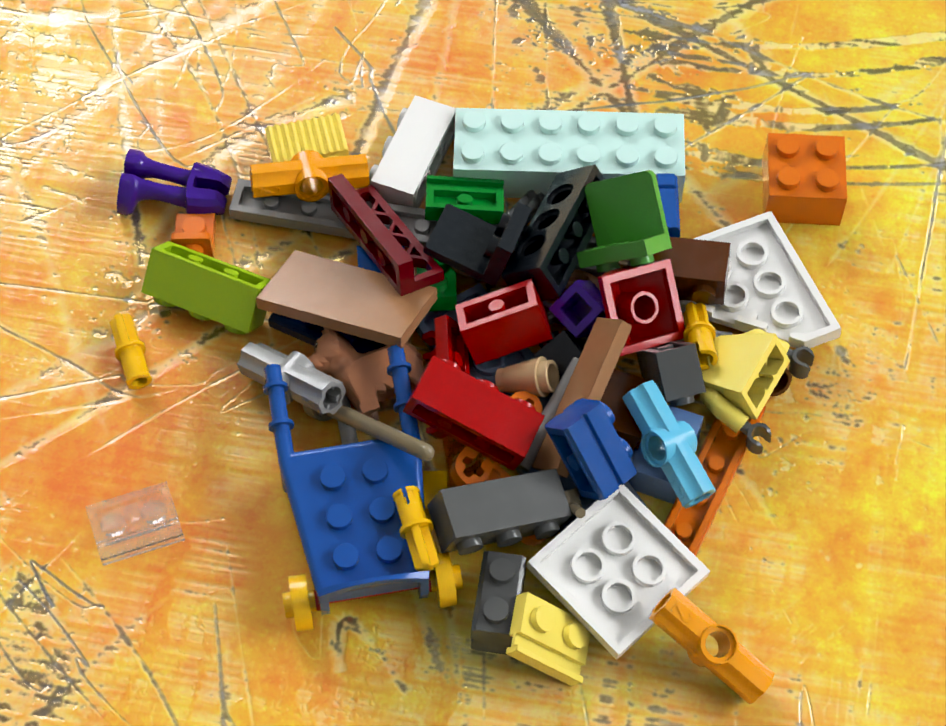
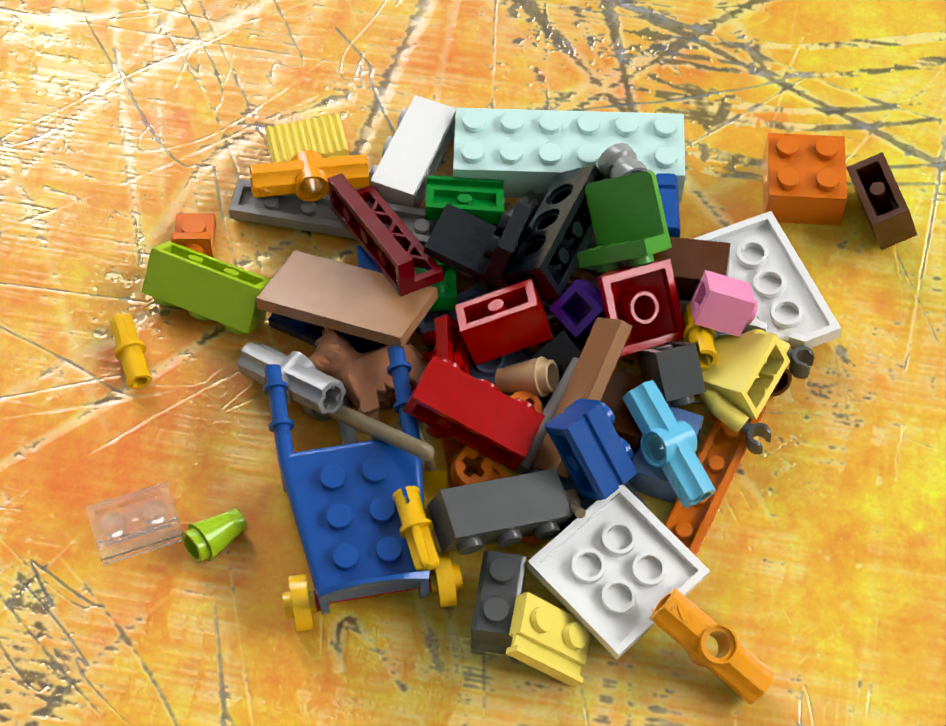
(202, 190): dark purple piece -> none
(210, 536): none -> lime cone
(621, 159): none -> light grey wheel
(723, 303): none -> bright pink brick
(882, 201): none -> reddish brown brick

